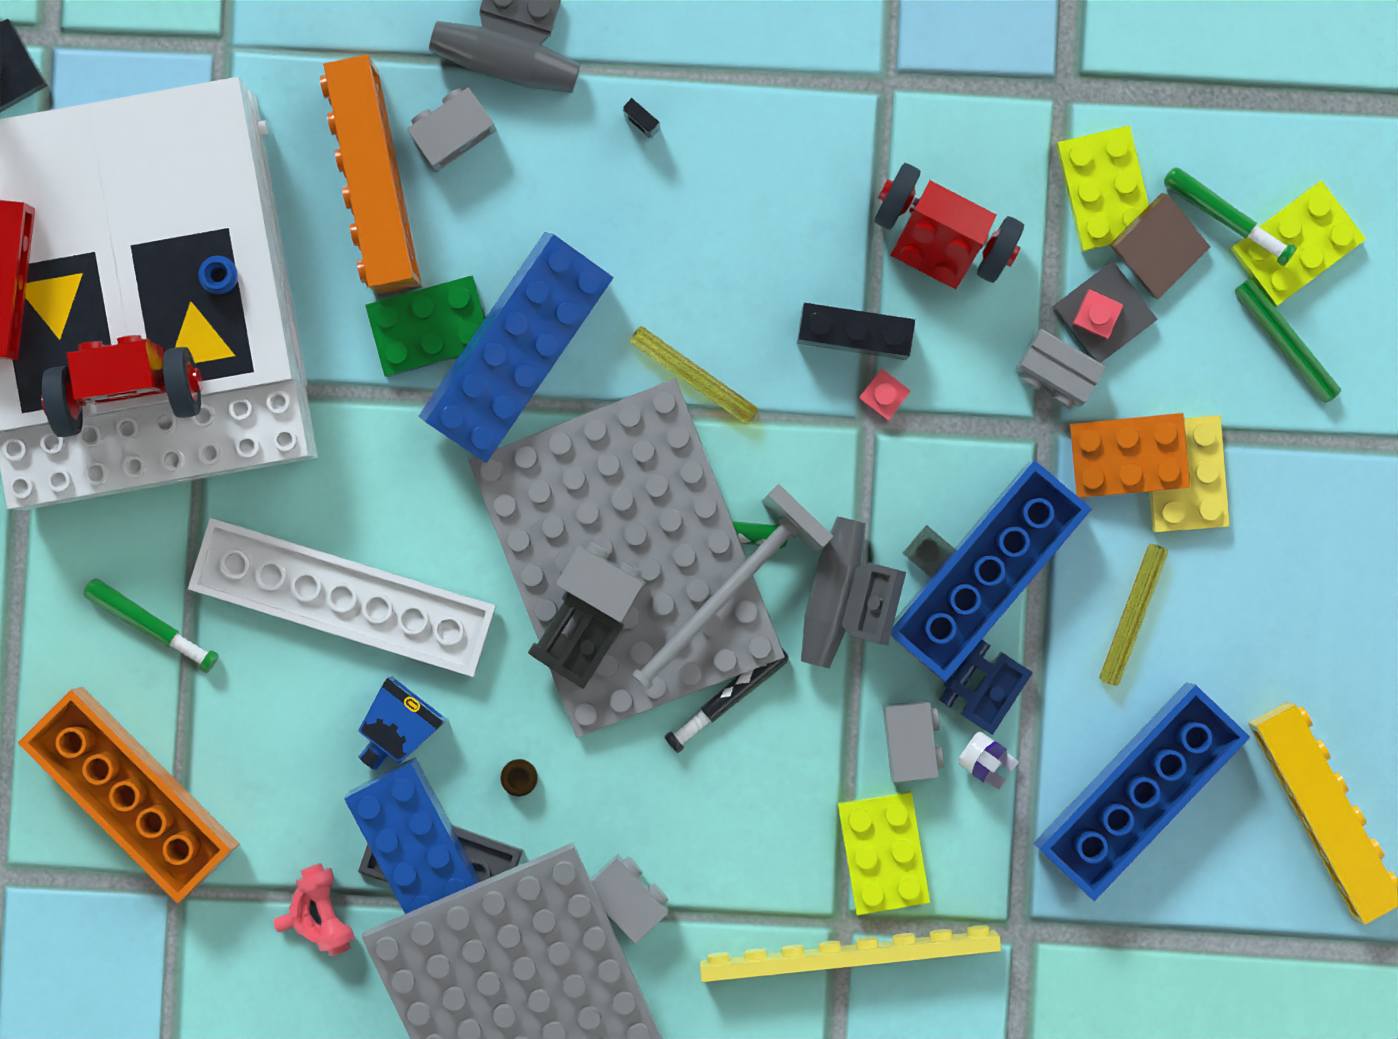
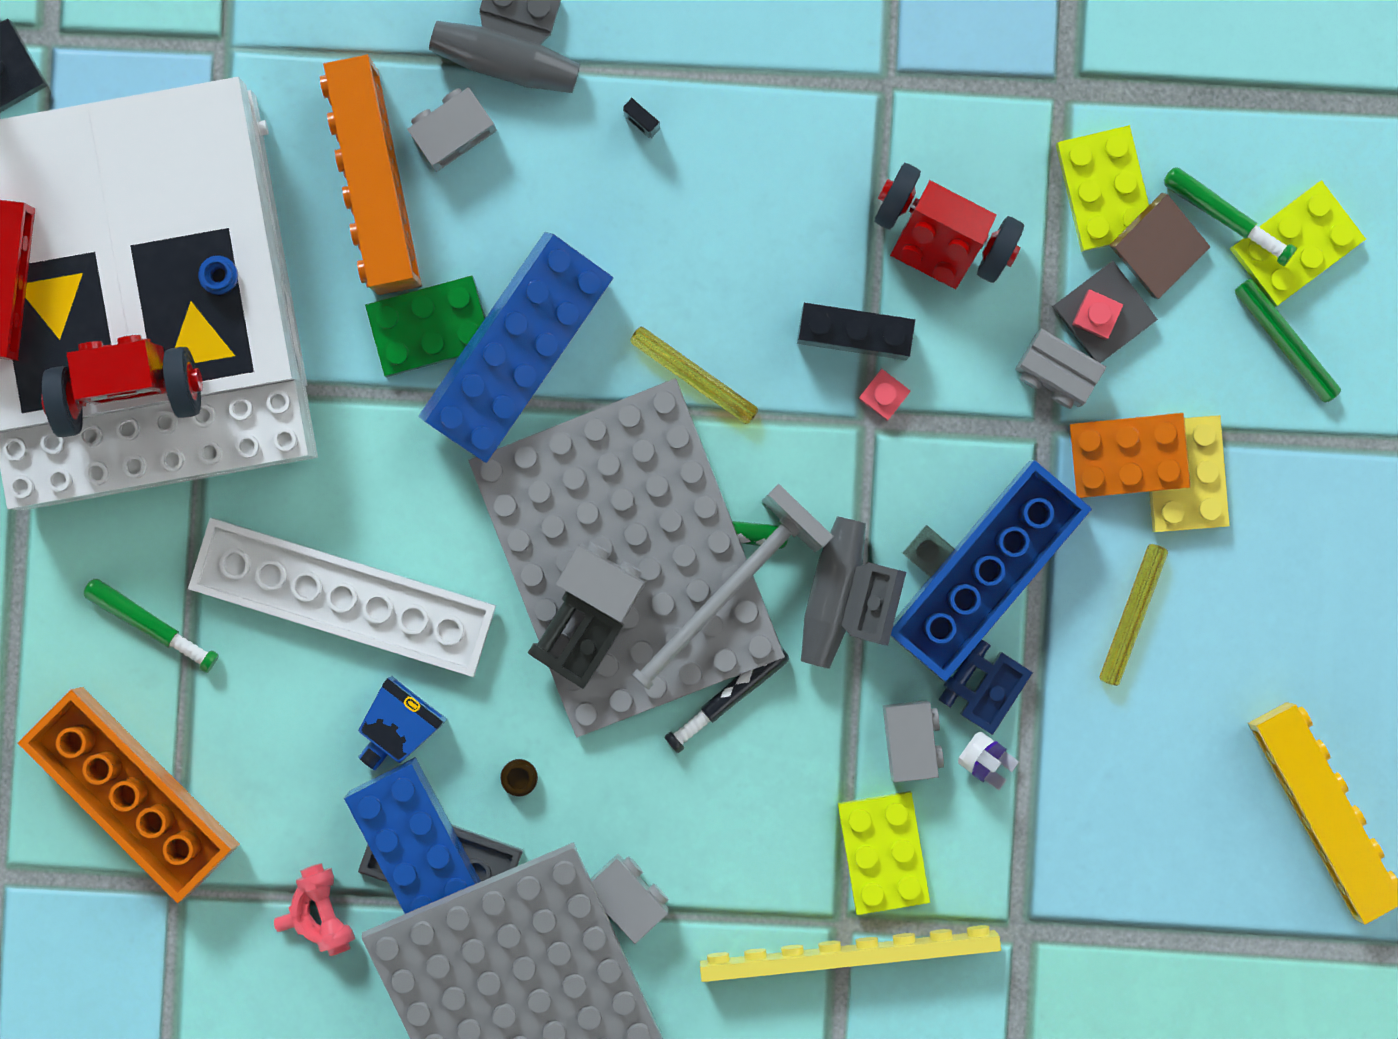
(1141, 790): blue brick -> none

